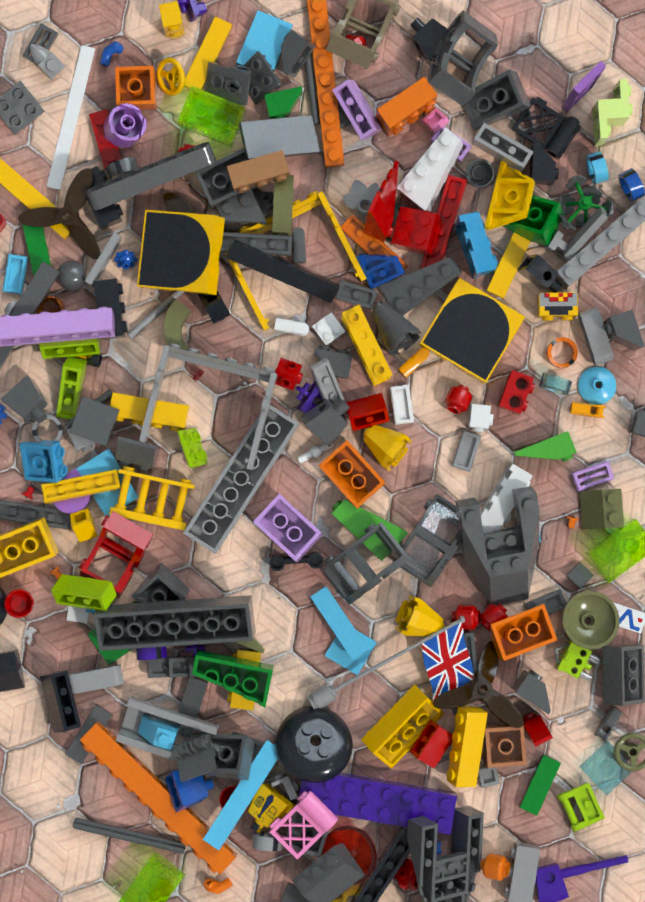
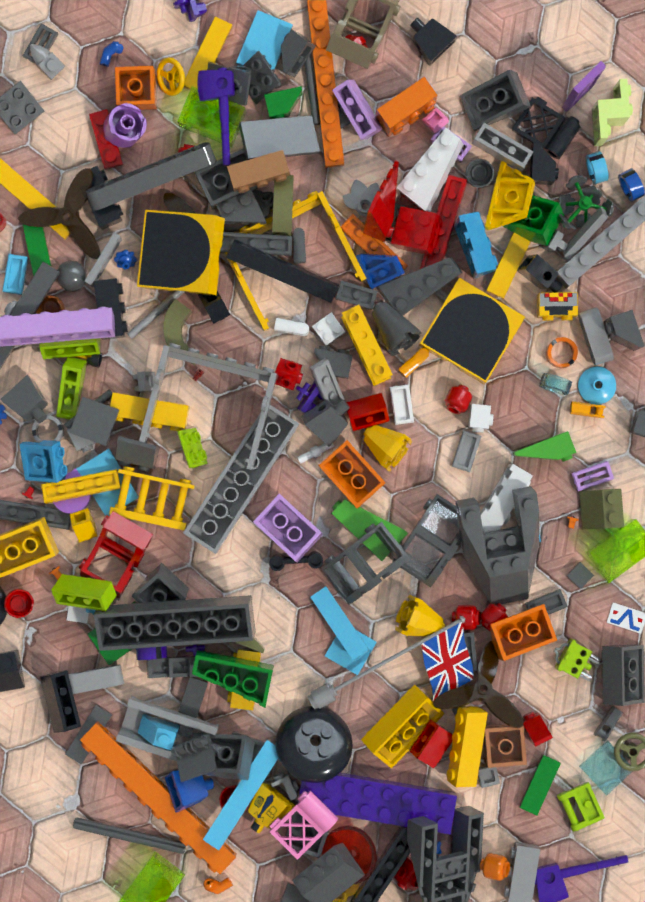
(70, 117): white sticker -> none
(122, 167): dark grey piece -> none
(145, 381): none -> light grey tile
(172, 19): yellow brick -> none
(214, 86): none -> dark purple piece
(265, 841): light grey piece -> none
(444, 81): dark grey window -> none
(510, 390): red brick -> none
(533, 689): dark grey slope -> none
(602, 617): olive dish -> none

